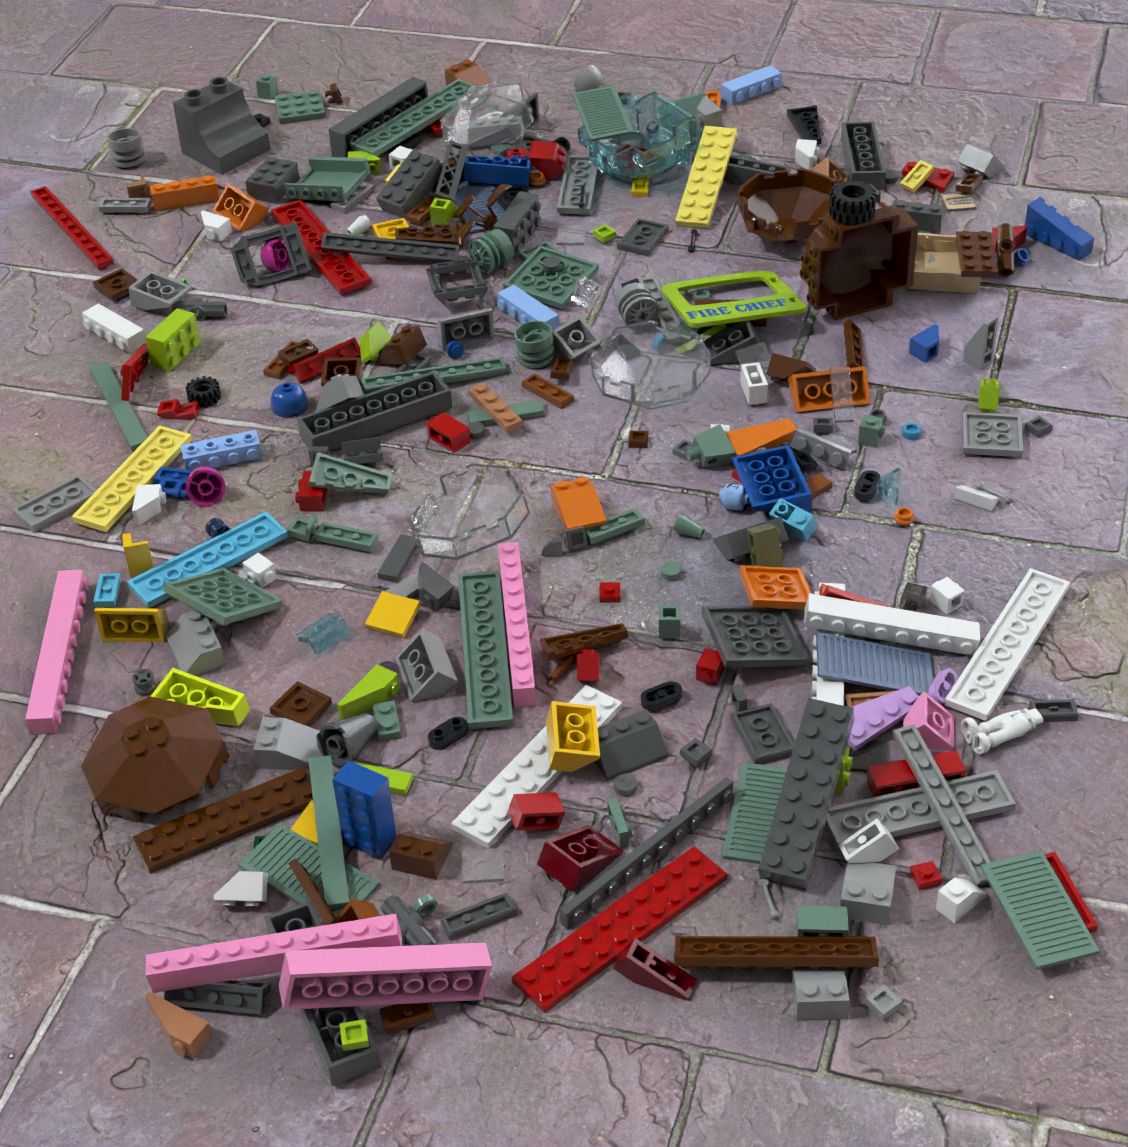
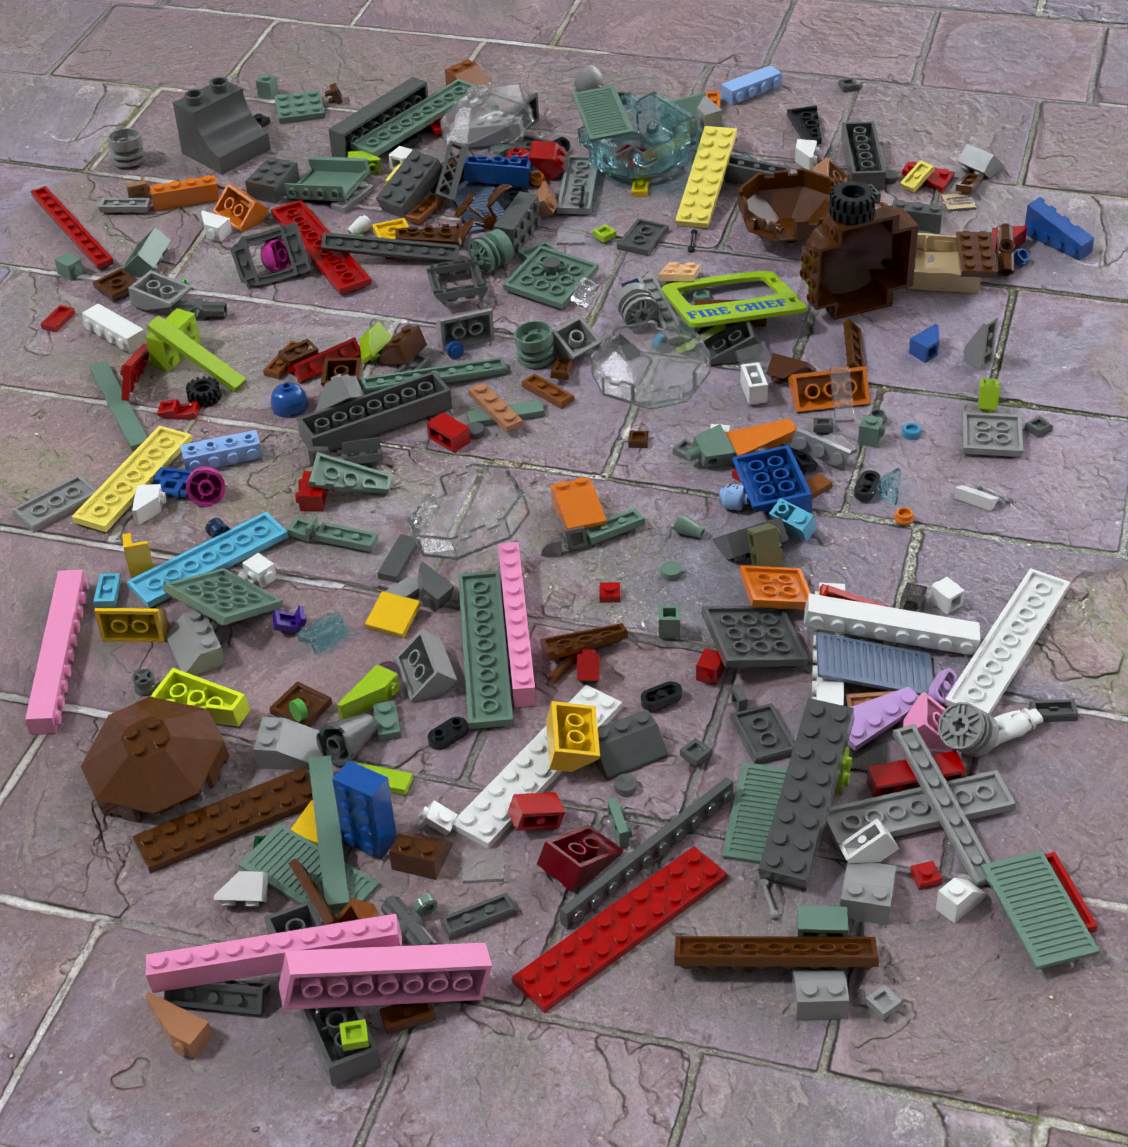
(57, 318): none -> red tile
(69, 266): none -> sand green brick
(147, 253): none -> sand green slope
(196, 353): none -> lime tile
(288, 621): none -> dark purple bracket
(298, 709): none -> bright green tile
(437, 817): none -> white bracket
(442, 211): lime slope -> none
(524, 307): light blue brick -> none
(547, 199): none -> nougat slope
(654, 971): dark red slope -> none
(680, 272): none -> light nougat plate
(848, 85): none -> dark grey tile
(976, 737): none -> light grey wheel

